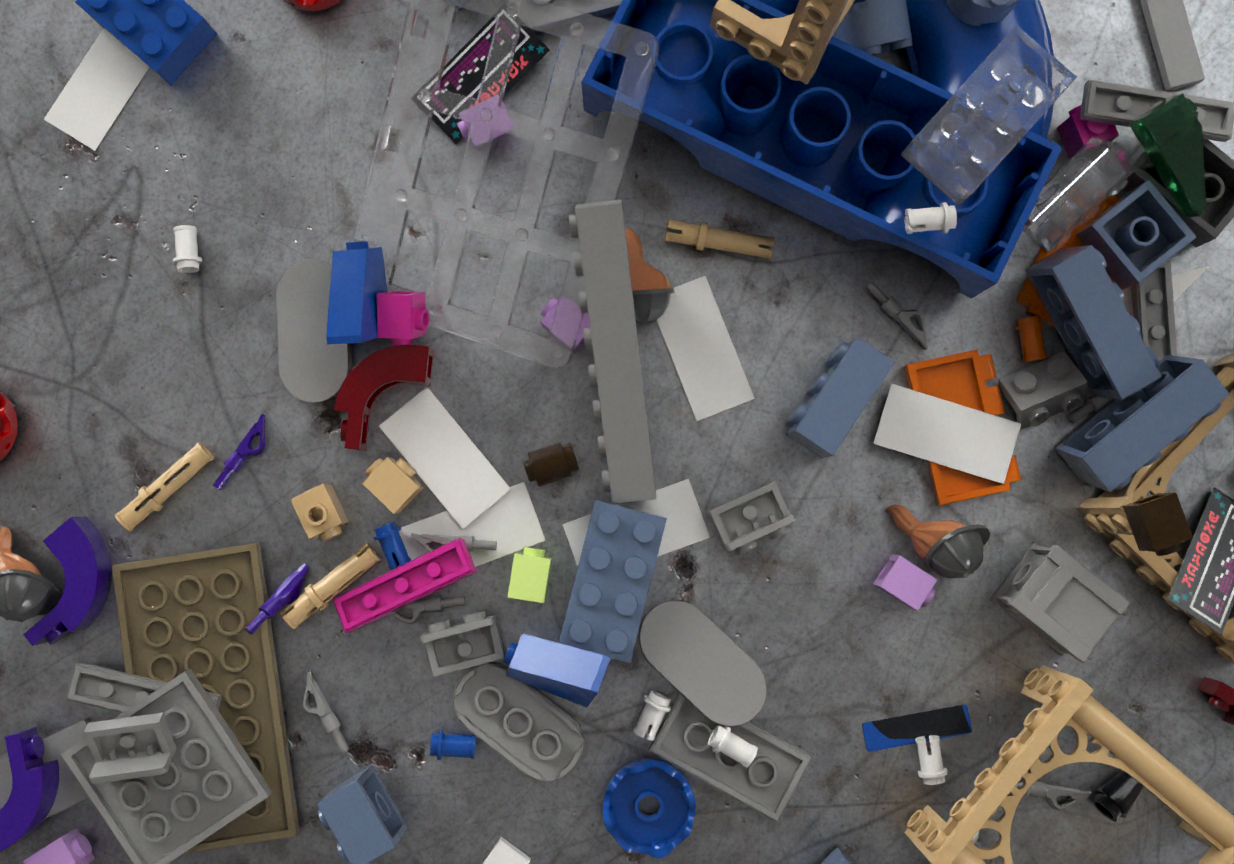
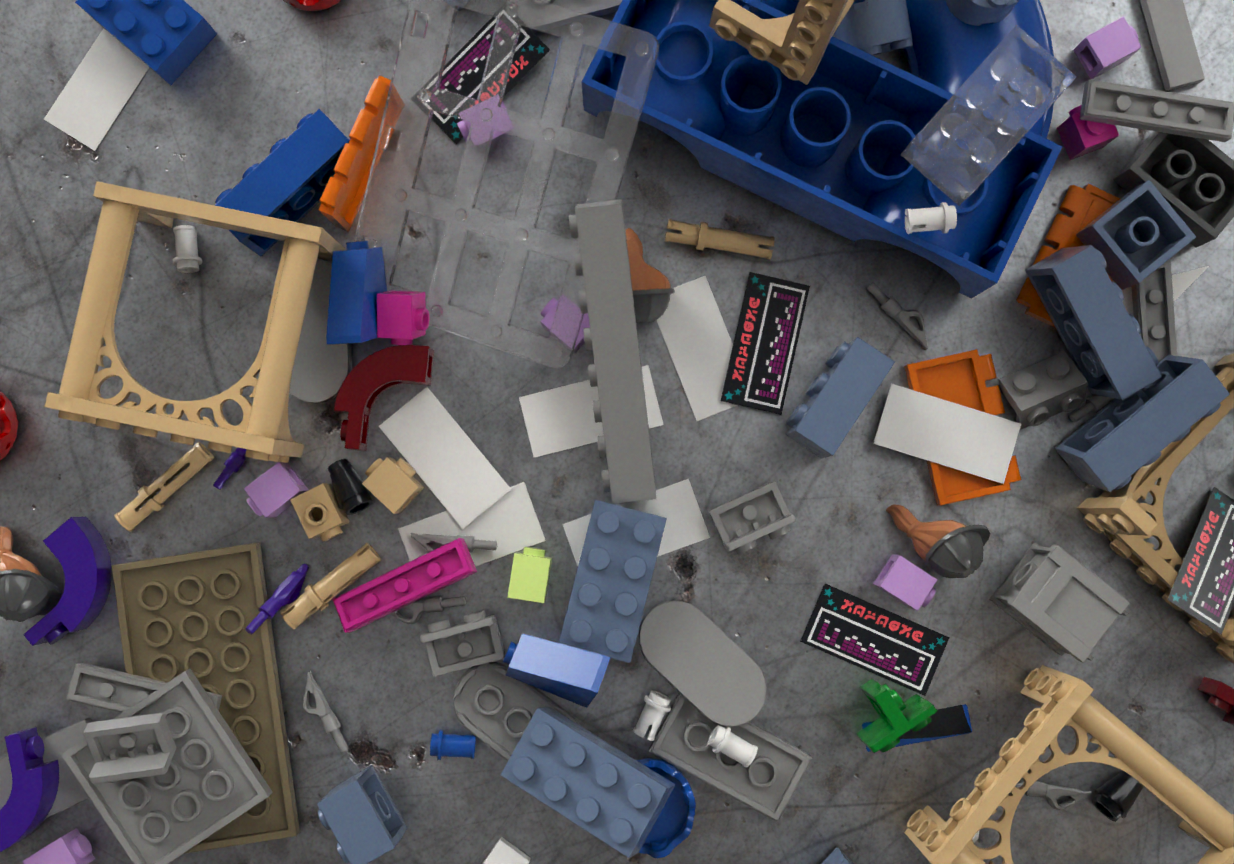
(265, 422): none -> tan arch
(273, 490): none -> lavender brick
(289, 178): none -> blue brick
(348, 185): none -> orange hinge
(348, 487): none -> black cone
(392, 545): blue pin -> none
(551, 463): dark brown brick -> none
(565, 415): none -> white sticker
(588, 781): none -> sand blue brick
(765, 343): none -> black sticker
(874, 639): none -> black sticker
(895, 716): none -> green bracket
(930, 761): white pin -> none
(1031, 338): orange pin -> none
(1076, 191): clear slope -> none
(1107, 47): none -> lavender brick
(1158, 523): dark brown brick -> none
(1175, 148): clear green slope -> none

